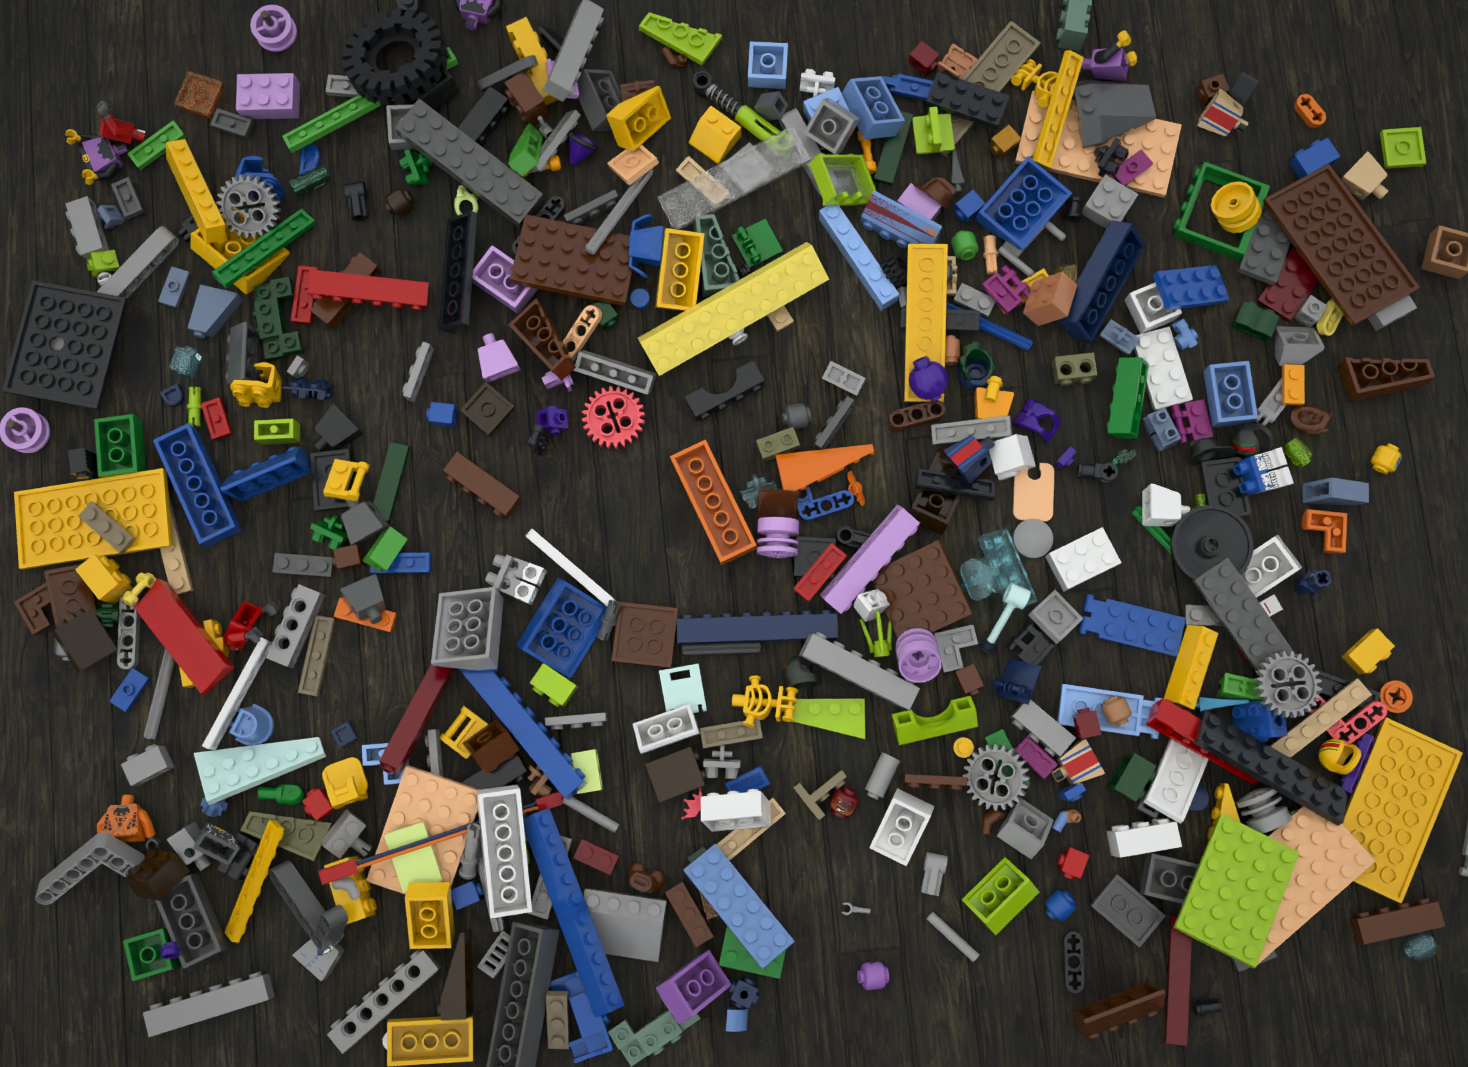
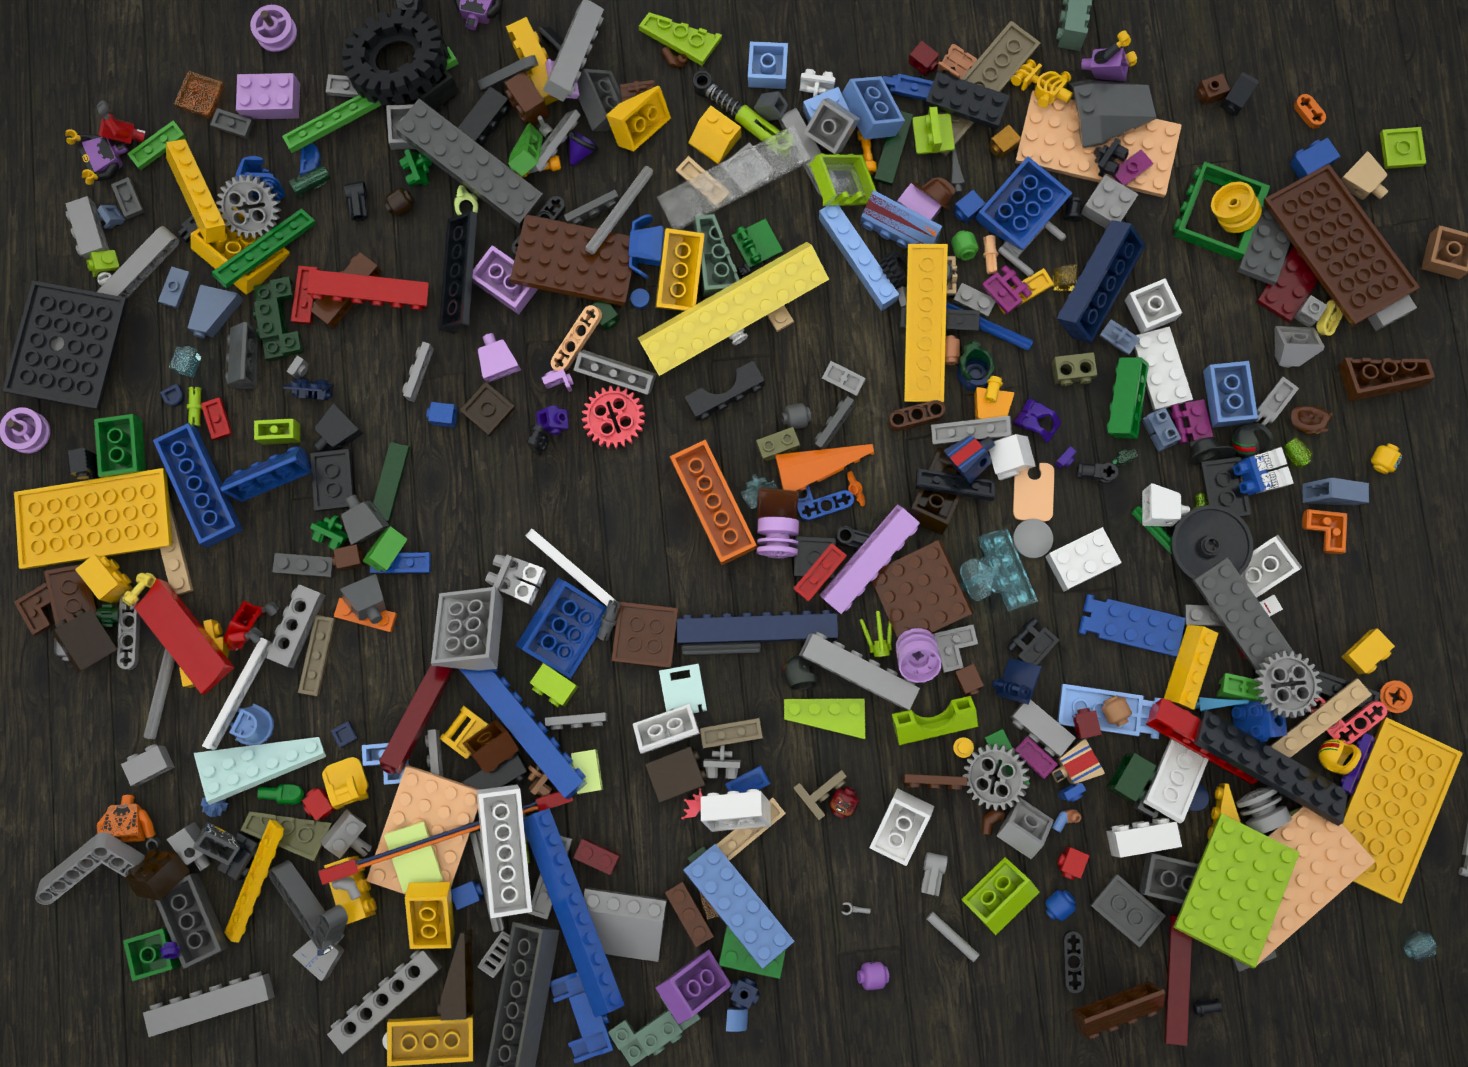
(107, 527): dark tan plate -> none
(129, 690): blue plate -> none
(257, 391): yellow piece -> none
(340, 478): yellow plate -> none
(470, 858): light grey pin -> none
(482, 485): reddish brown brick -> none
(540, 334): reddish brown wedge -> none
(557, 1019): dark tan plate -> none
(591, 813): light grey piece -> none
(633, 165): light nougat plate -> none
(644, 881): reddish brown piece -> none
(749, 703): yellow piece -> none
(870, 602): white slope -> none
(881, 776): light grey brick -> none
(928, 379): dark purple brick -> none
(1015, 598): light aqua piece -> none
(1050, 298): nougat brick -> none
(1055, 616): light grey plate -> none
(1058, 109): yellow plate -> none
(1186, 337): medium blue plate -> none
(1191, 287): blue plate -> none
(1222, 115): torso -> none
(1255, 321): dark green brick -> none
(1293, 385): light orange plate -> none
(1312, 582): dark blue piece -> none
(1397, 921): reddish brown brick -> none

